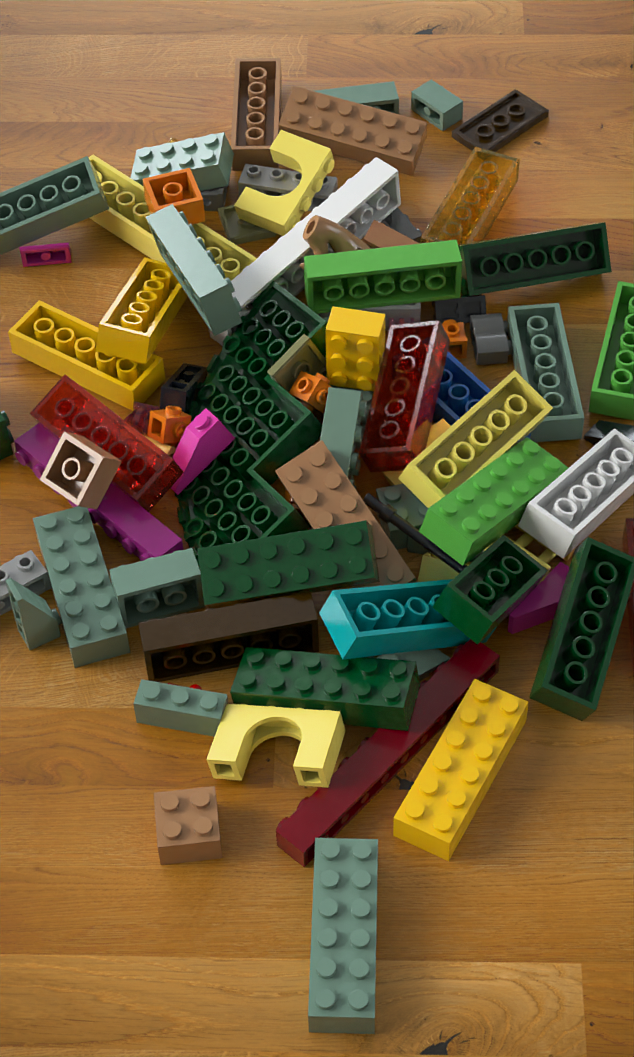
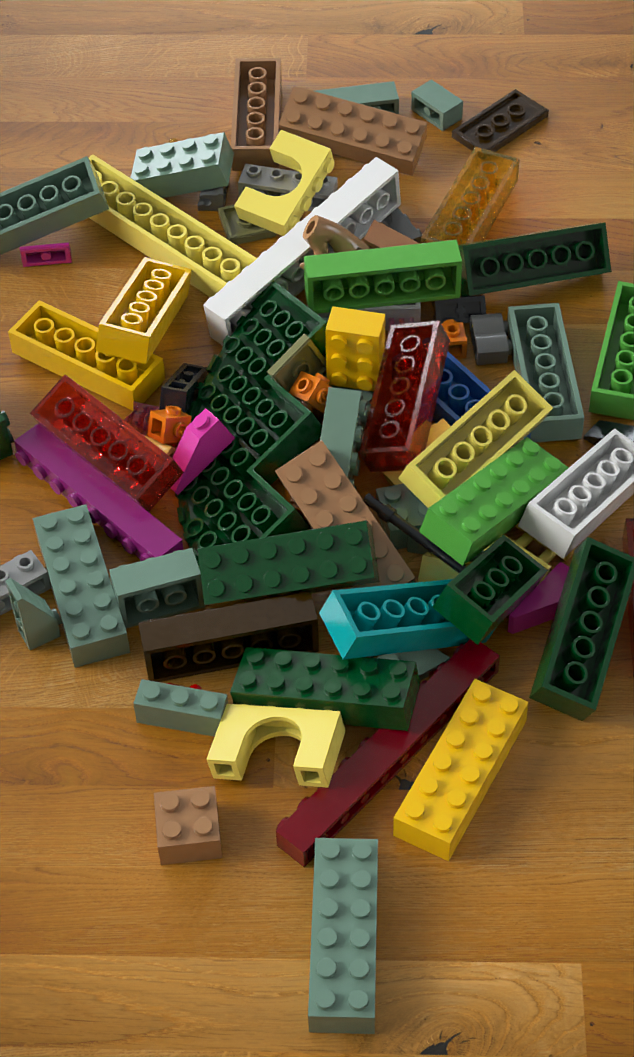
(80, 470): medium nougat brick -> none
(176, 189): orange brick -> none
(195, 269): brick -> none

